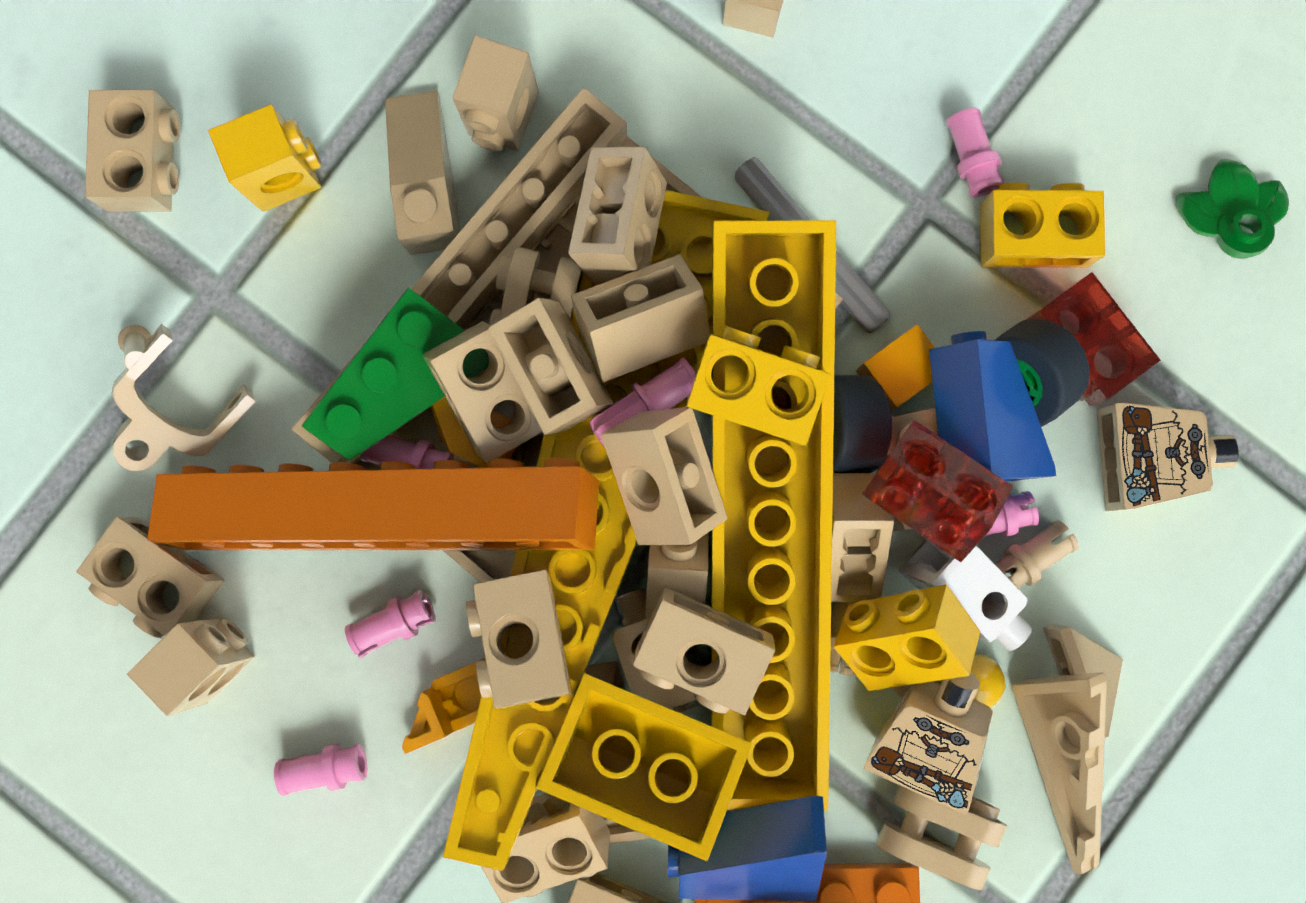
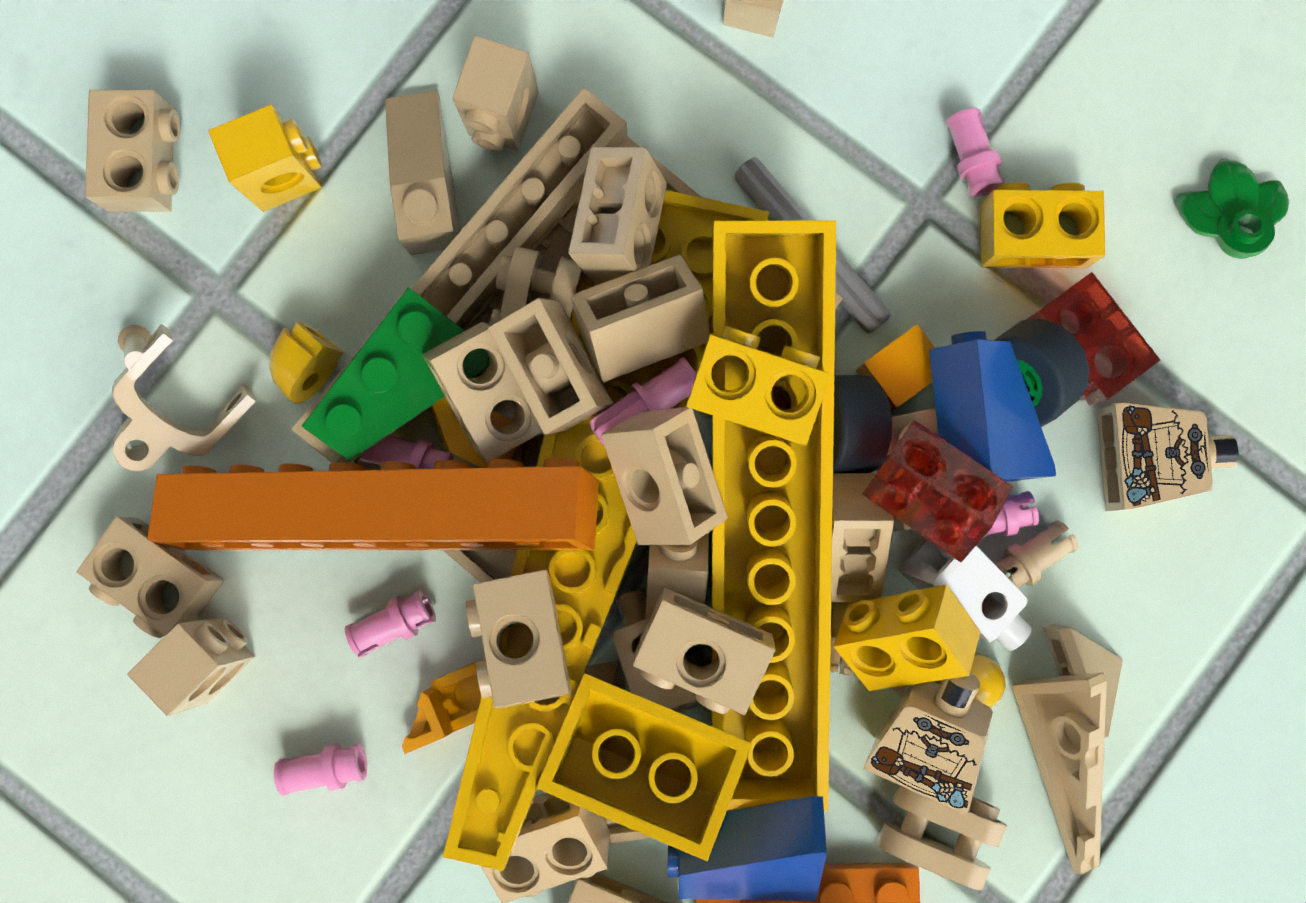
(302, 361): none -> yellow piece

